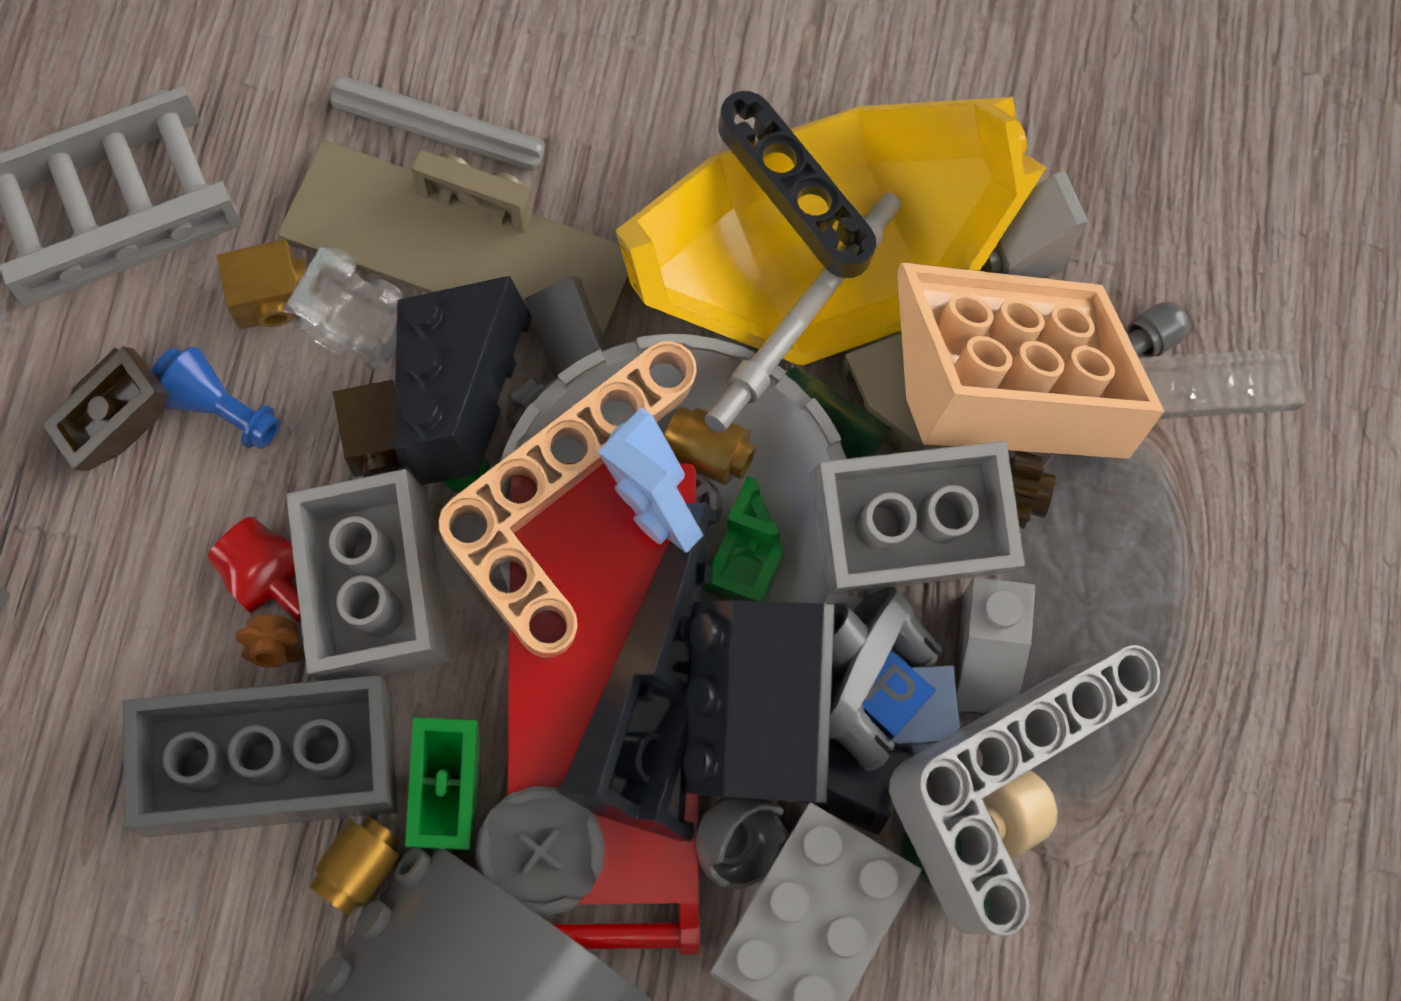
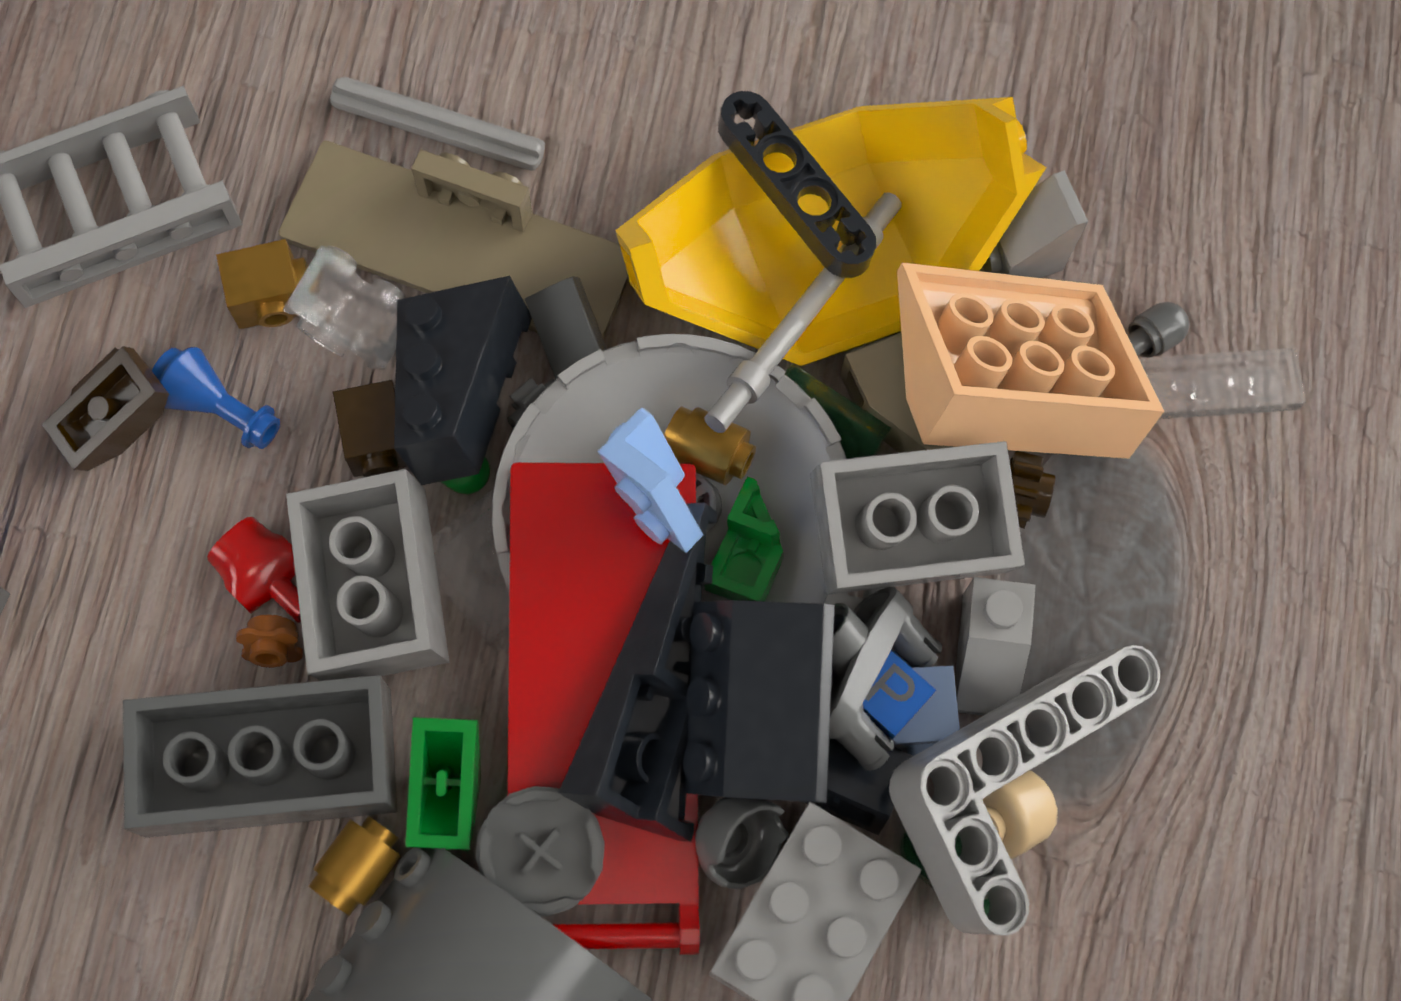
(552, 480): light nougat beam -> none

